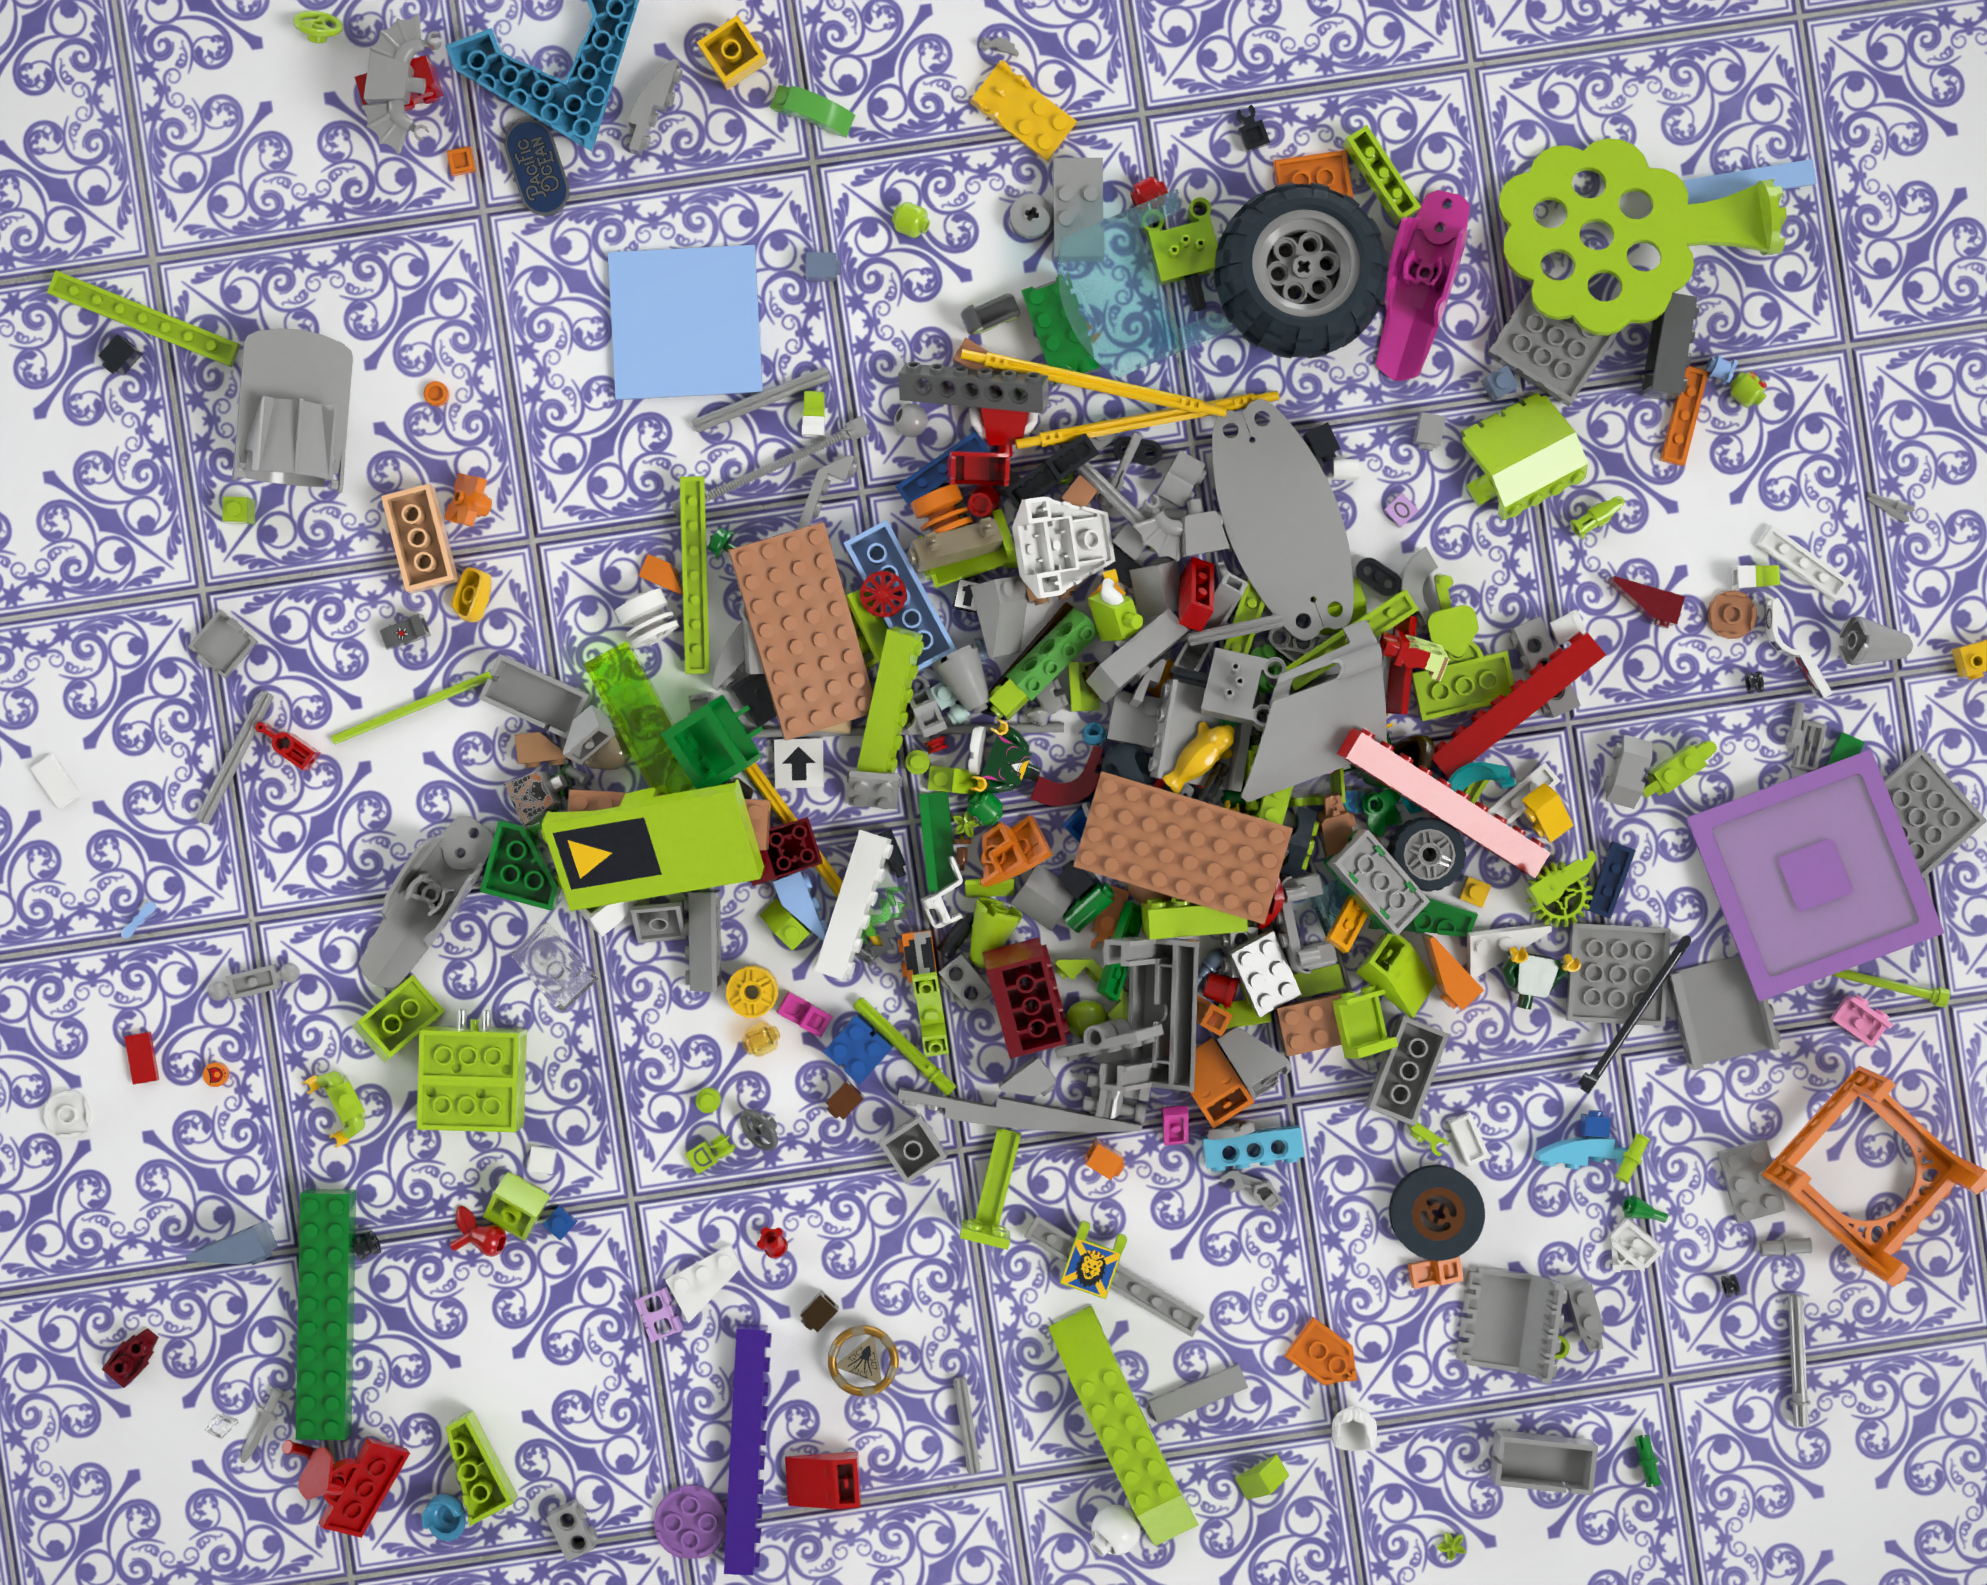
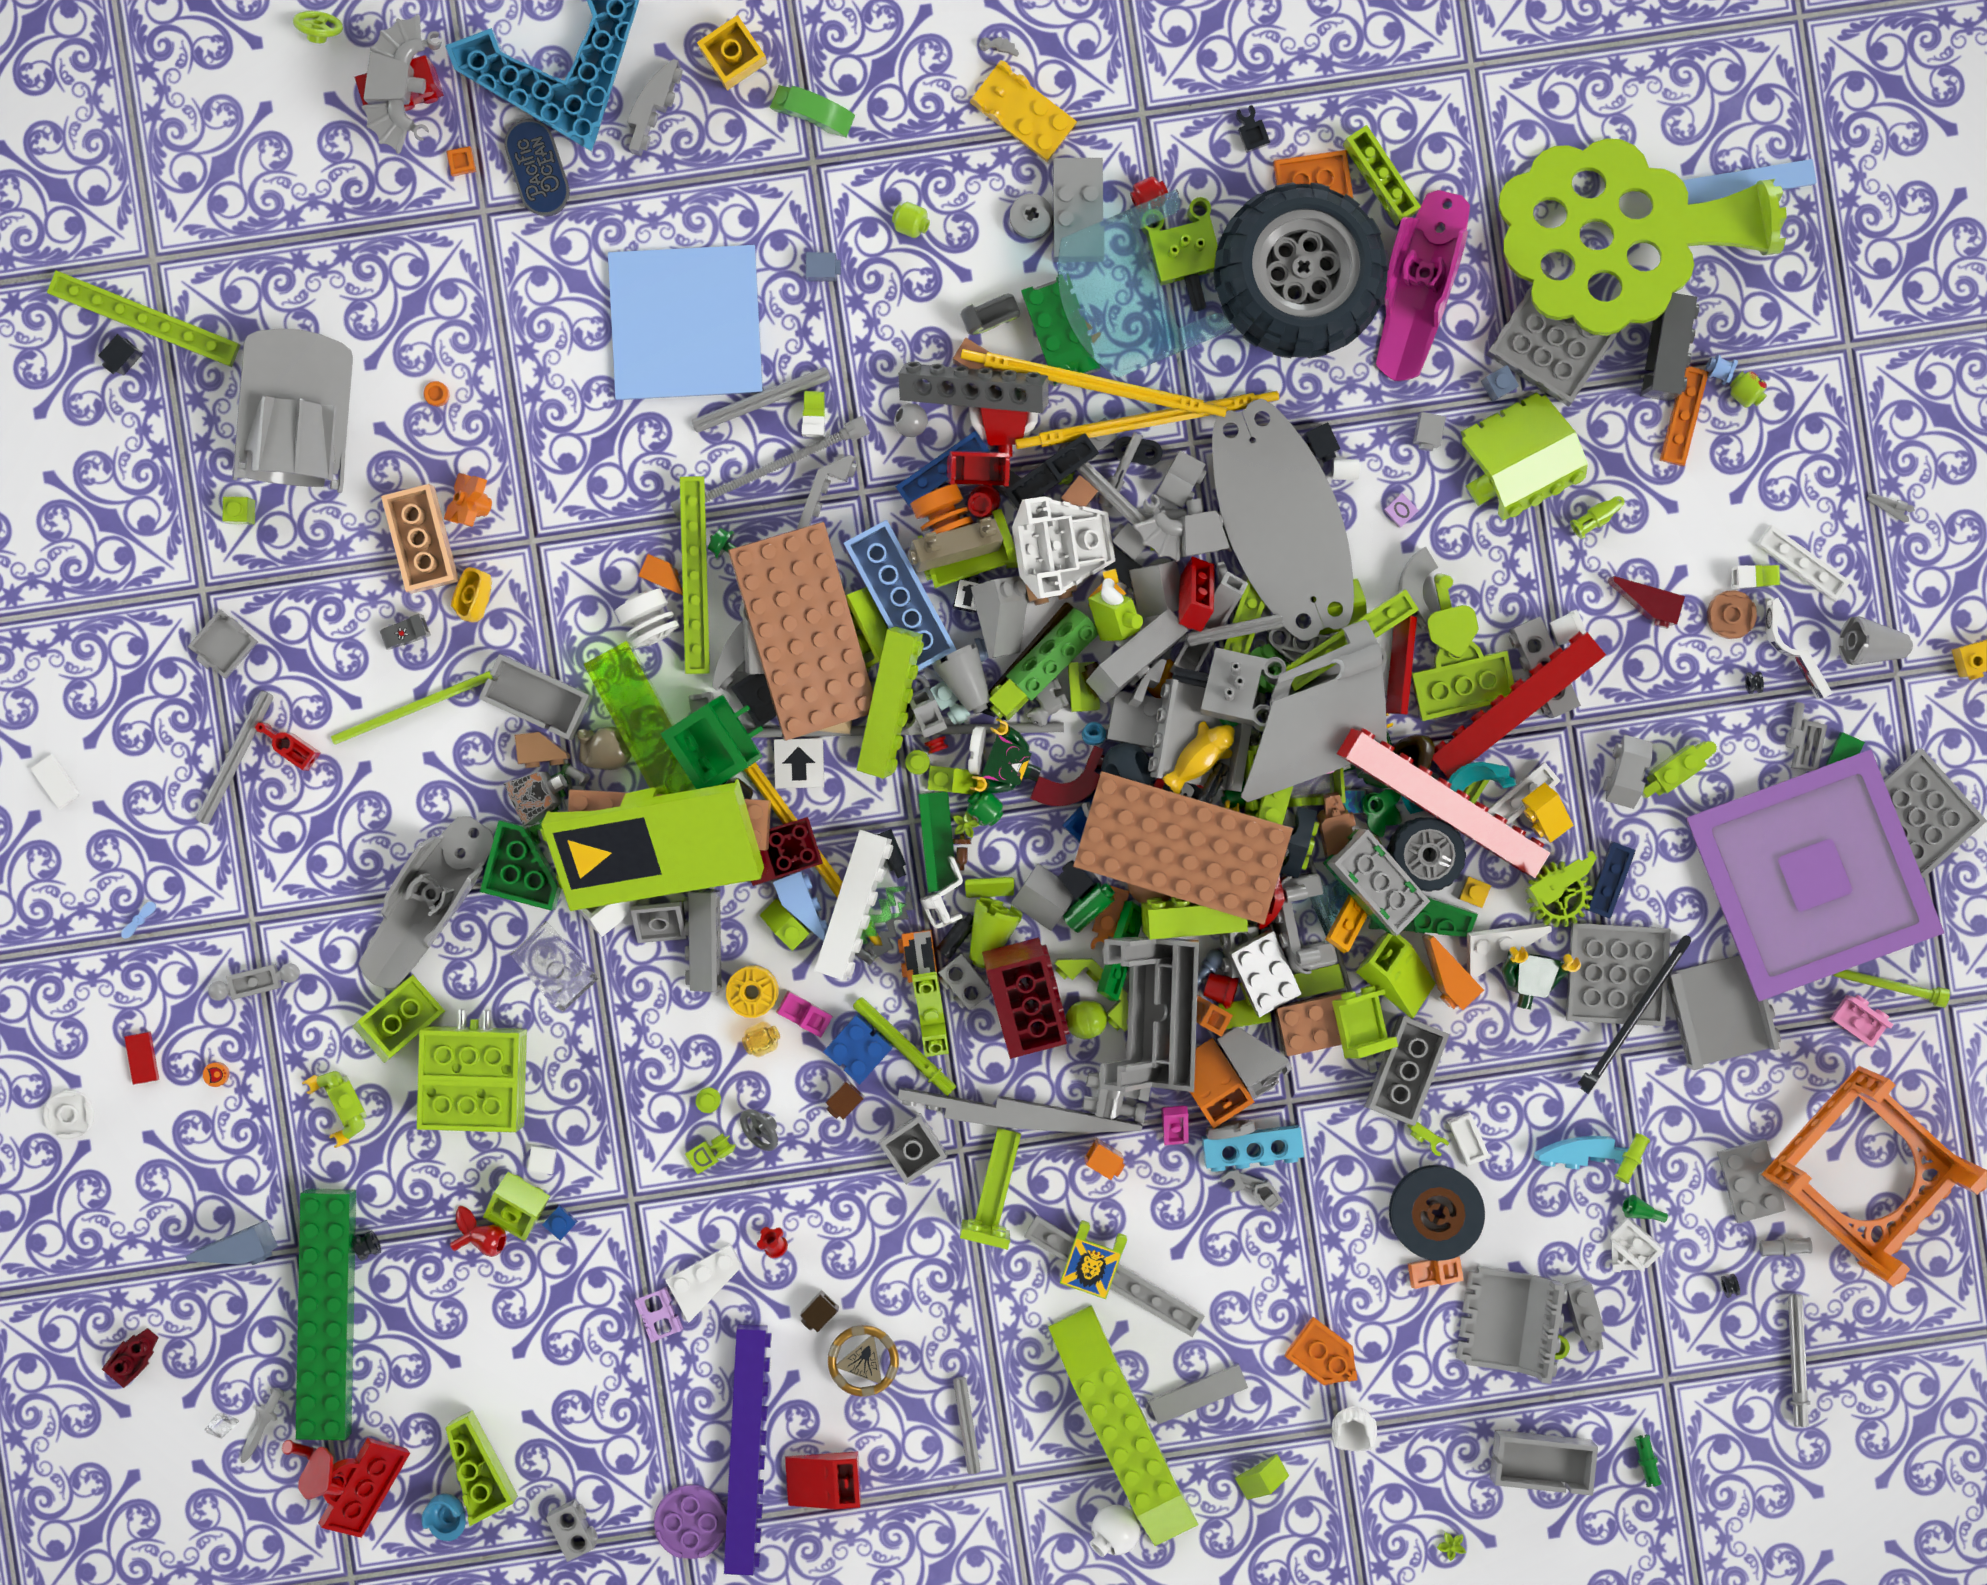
(588, 734): light grey slope -> none
(873, 789): light grey piece -> none
(883, 594): red wheel -> none
(1012, 850): orange slope -> none
(1029, 1079): light grey slope -> none
(1109, 1038): light grey plate -> none
(1378, 576): black plate -> none
(1415, 653): hips -> none
(1595, 1124): blue plate -> none

